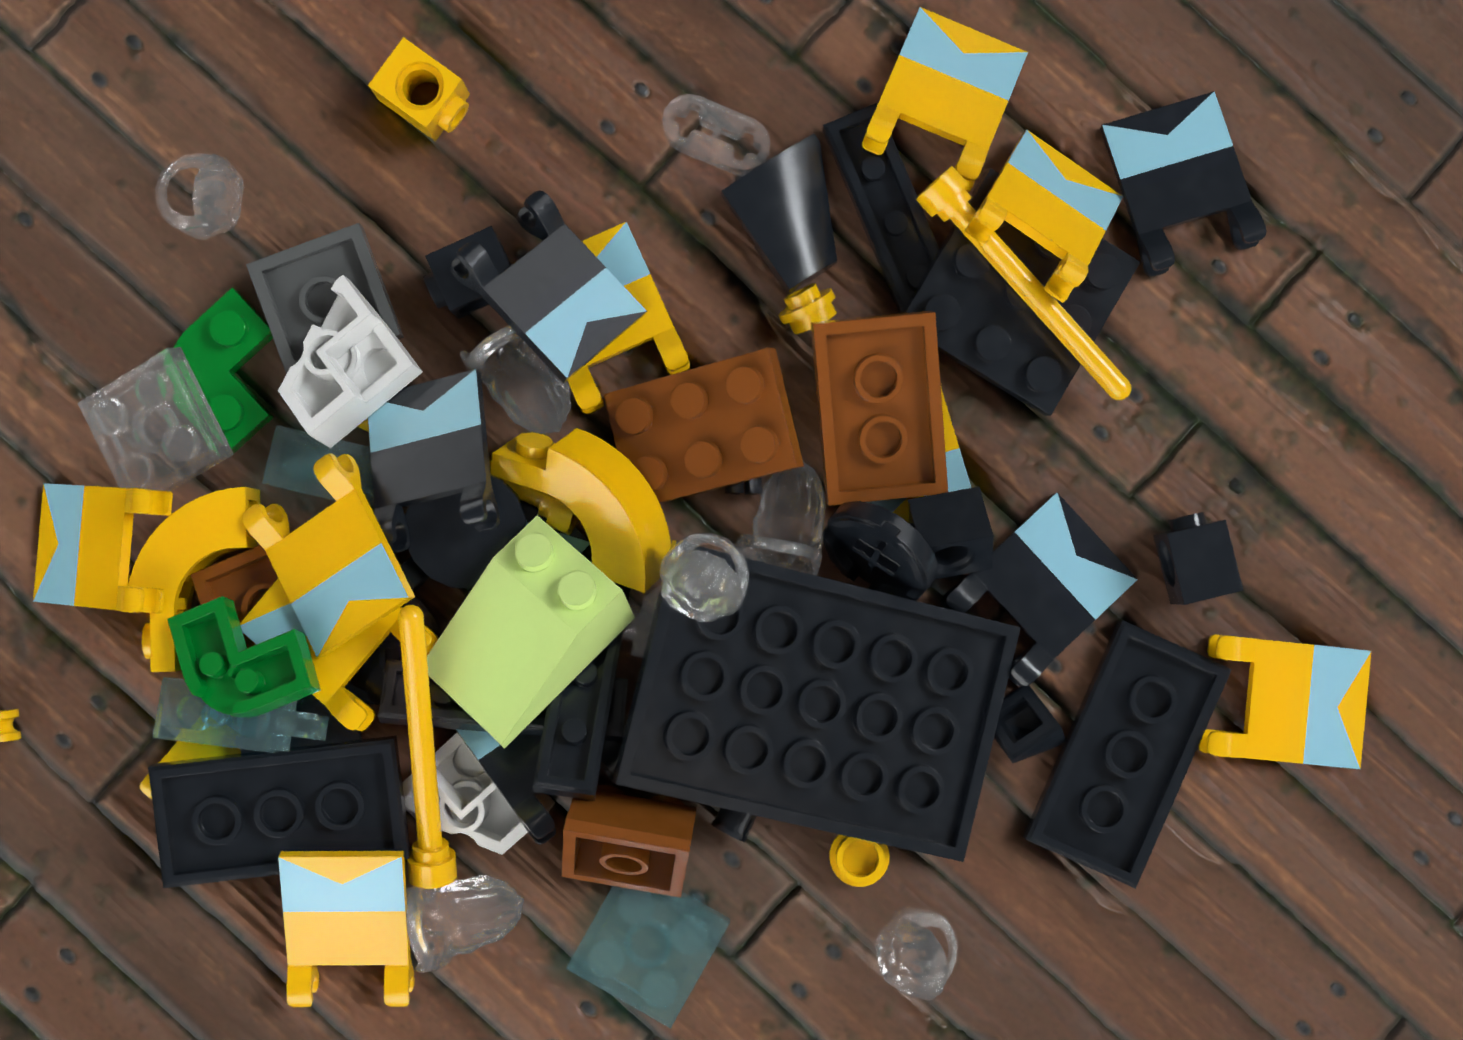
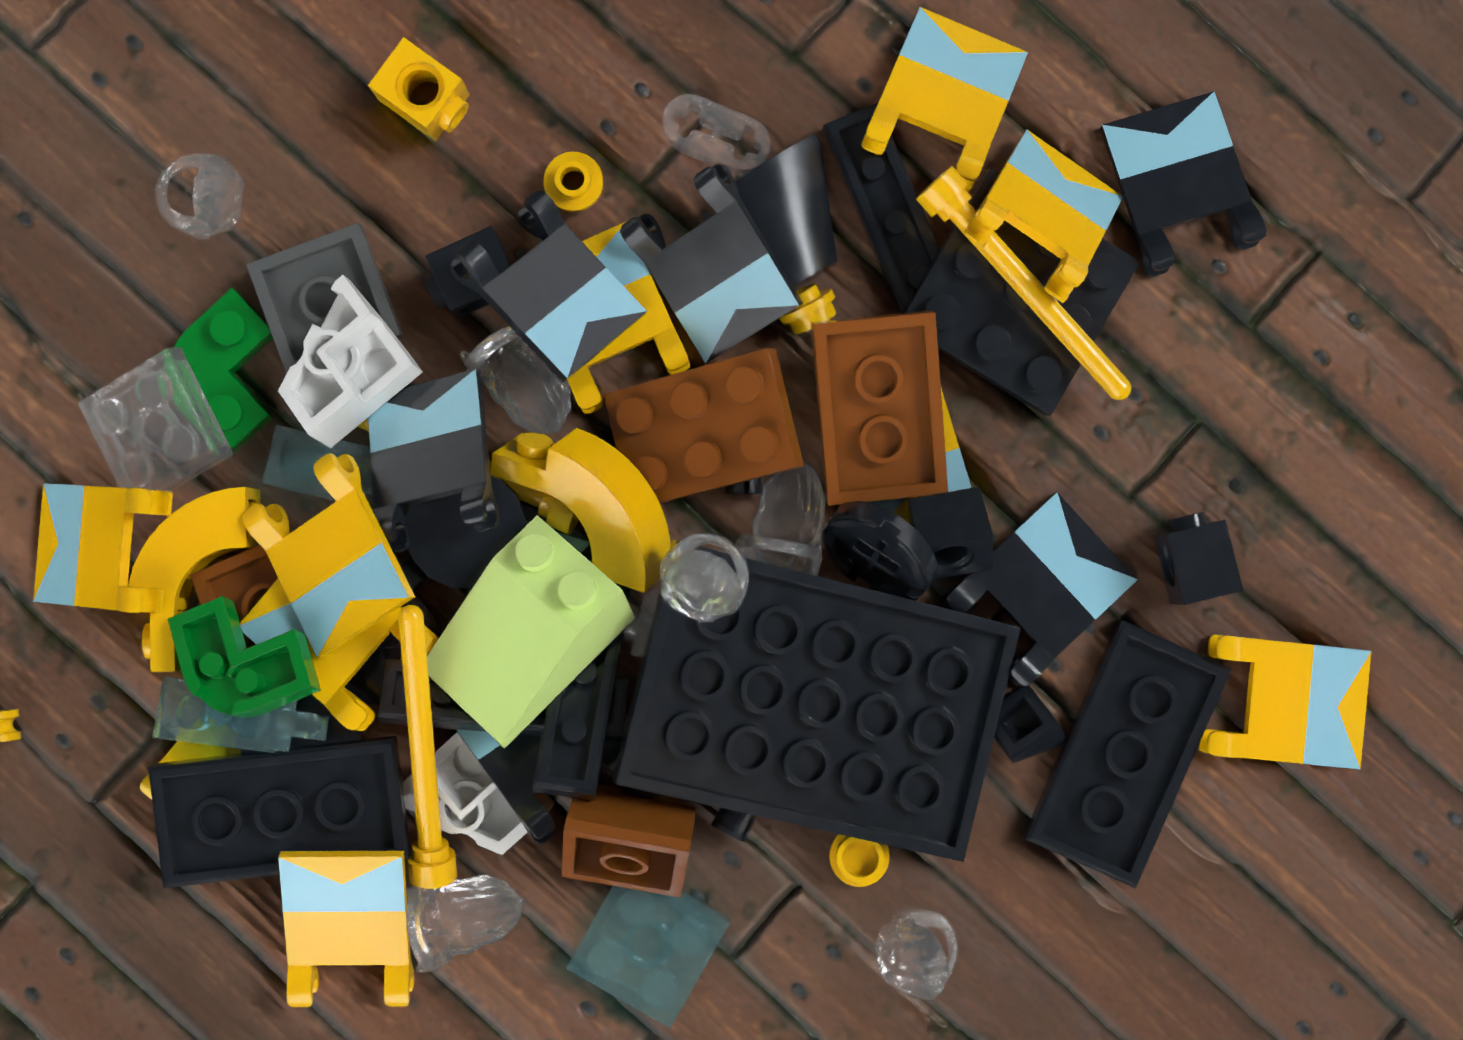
(578, 199): none -> yellow plate
(719, 273): none -> black flag

